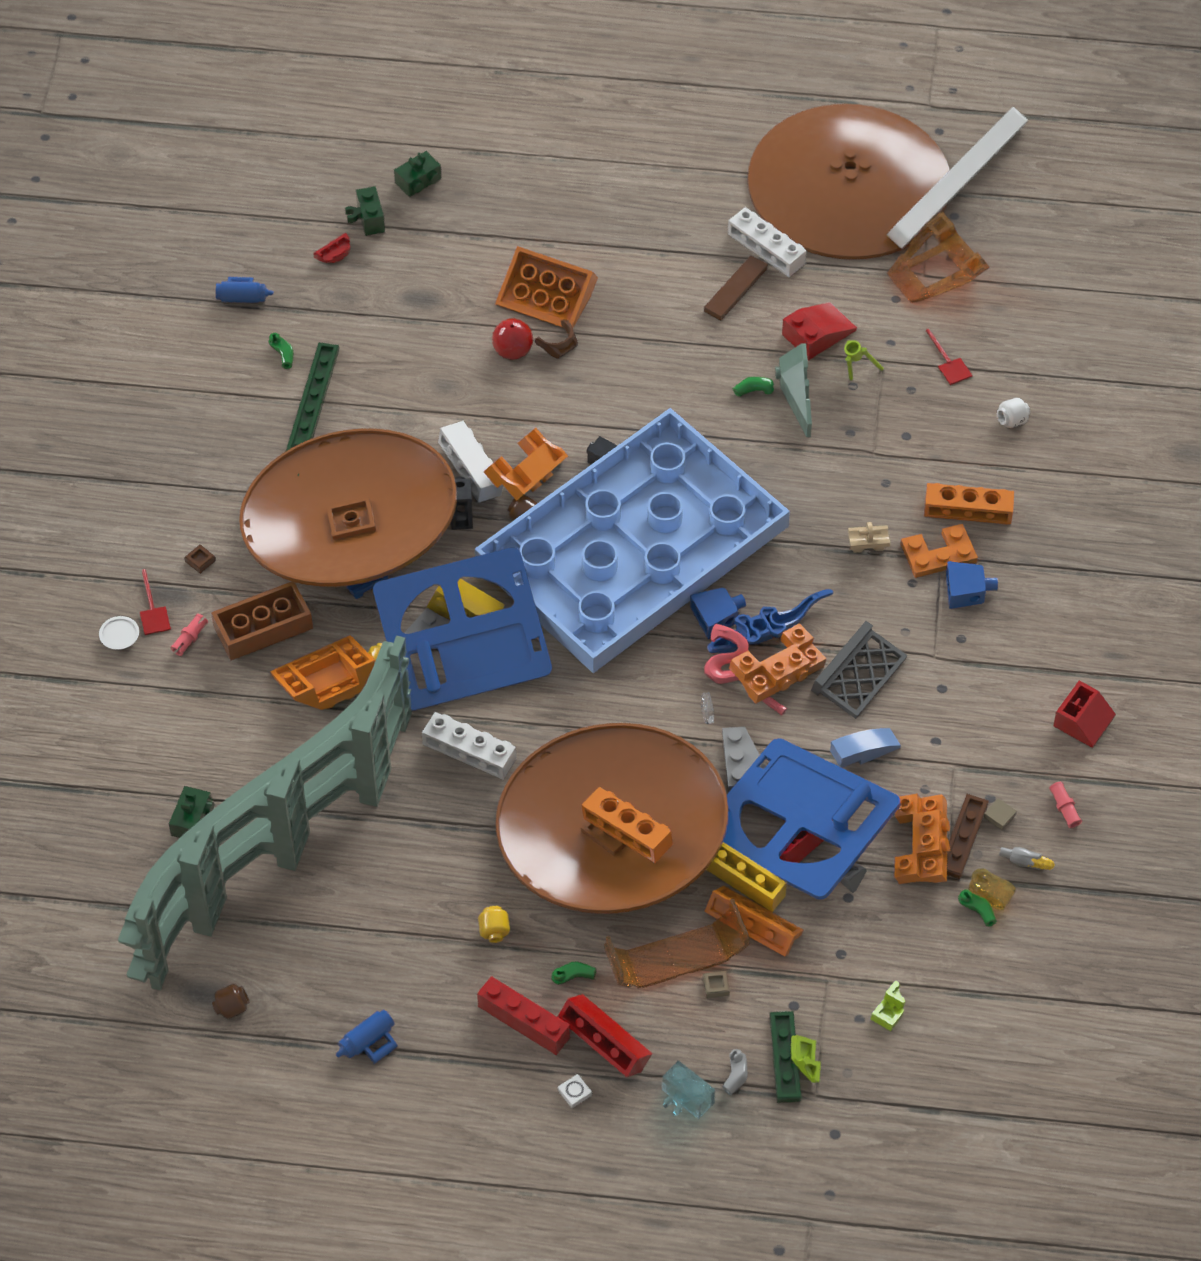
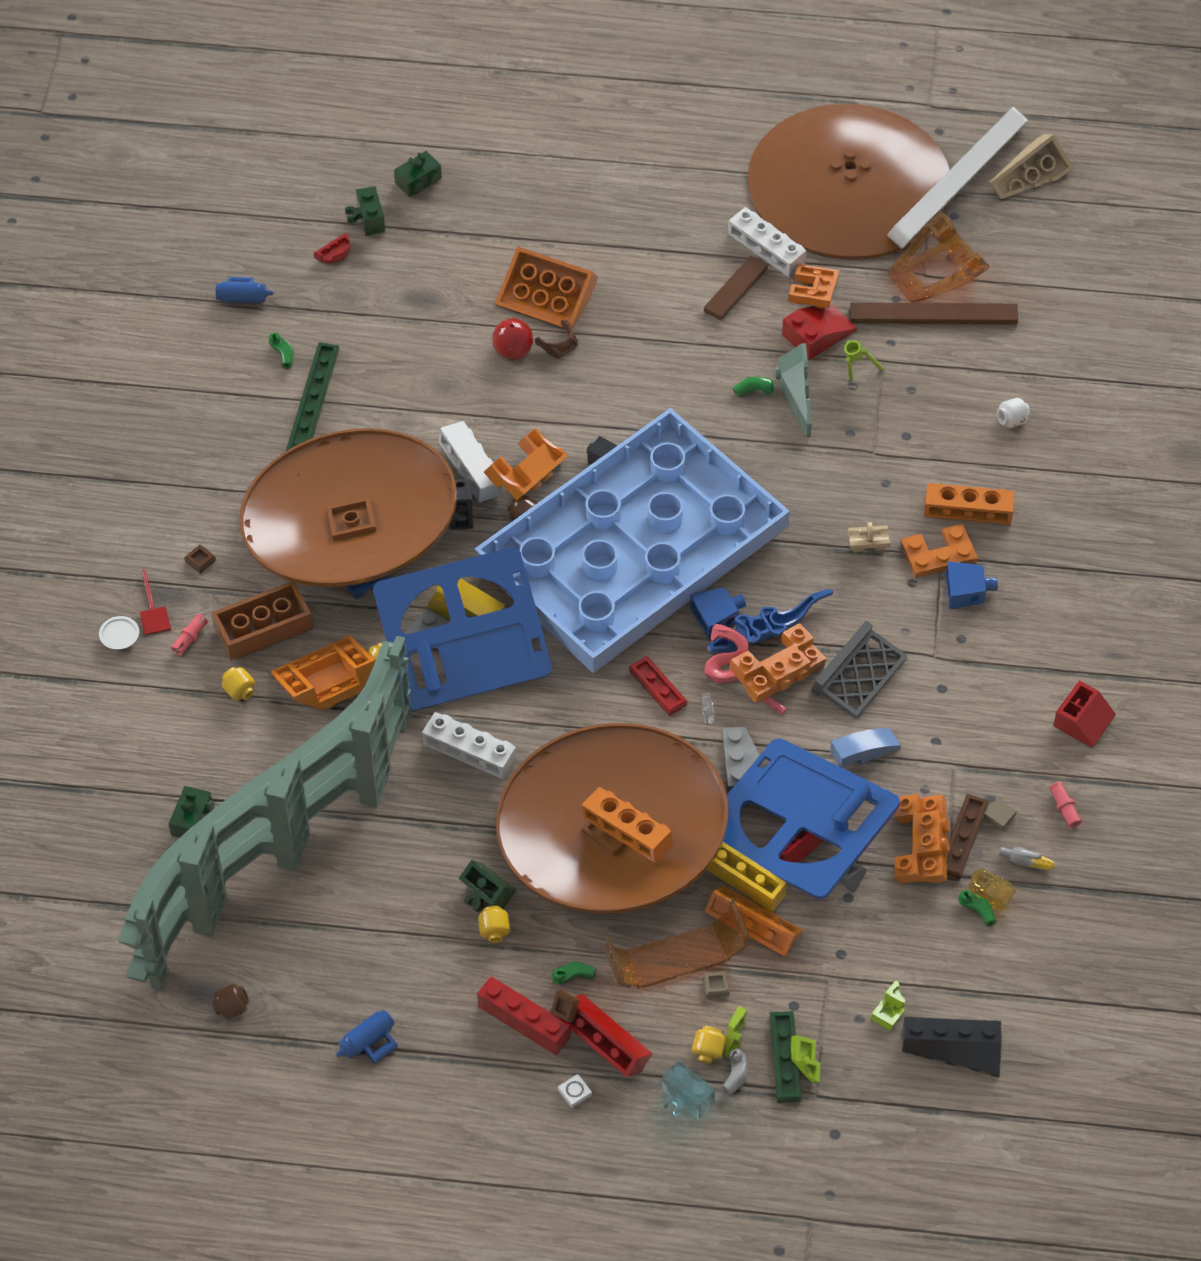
(238, 683): none -> yellow head
(486, 886): none -> dark green brick
(565, 1006): none -> reddish brown tile
(658, 685): none -> red tile
(708, 1044): none -> yellow head
(733, 1038): none -> lime slope
(824, 284): none -> orange plate
(934, 313): none -> reddish brown tile
(953, 370): red piece -> none
(955, 1041): none -> black wedge
(1036, 165): none -> tan wedge

